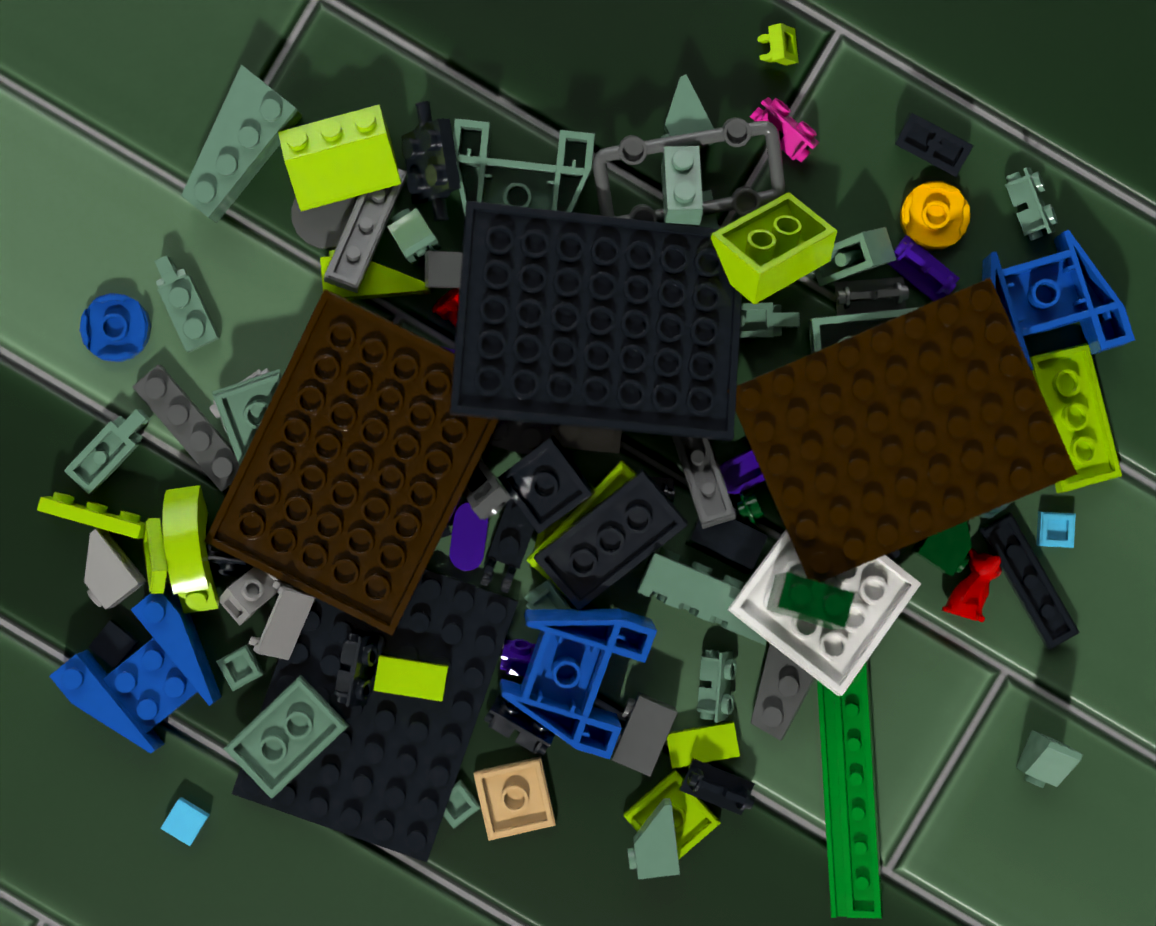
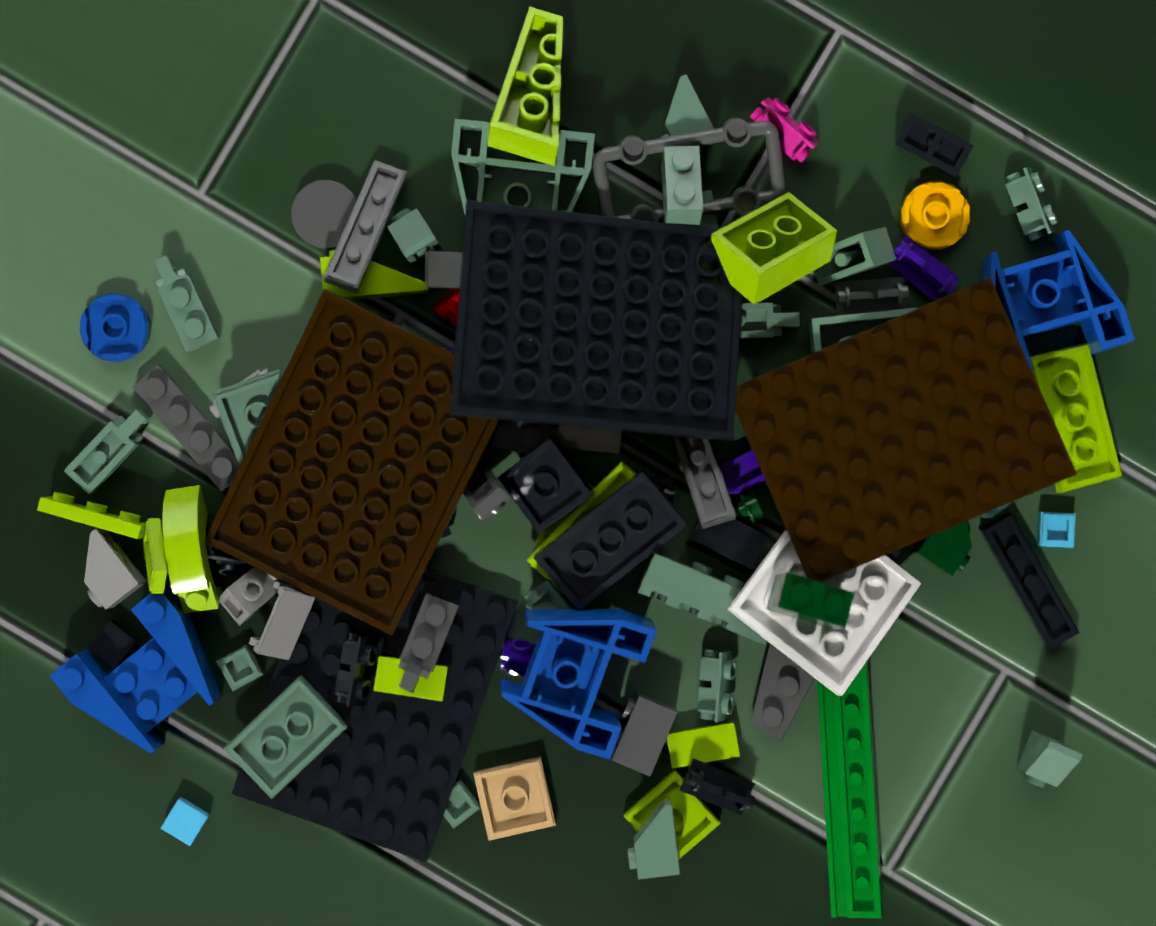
(238, 144): sand green wedge -> none
(339, 157): lime slope -> none
(426, 640): none -> dark grey hinge
(431, 161): black plate -> none
(468, 538): dark purple tile -> none
(506, 717): black hinge -> none
(509, 544): black hinge -> none
(530, 97): none -> lime wedge
(782, 45): lime tile -> none
(971, 593): red animal -> none

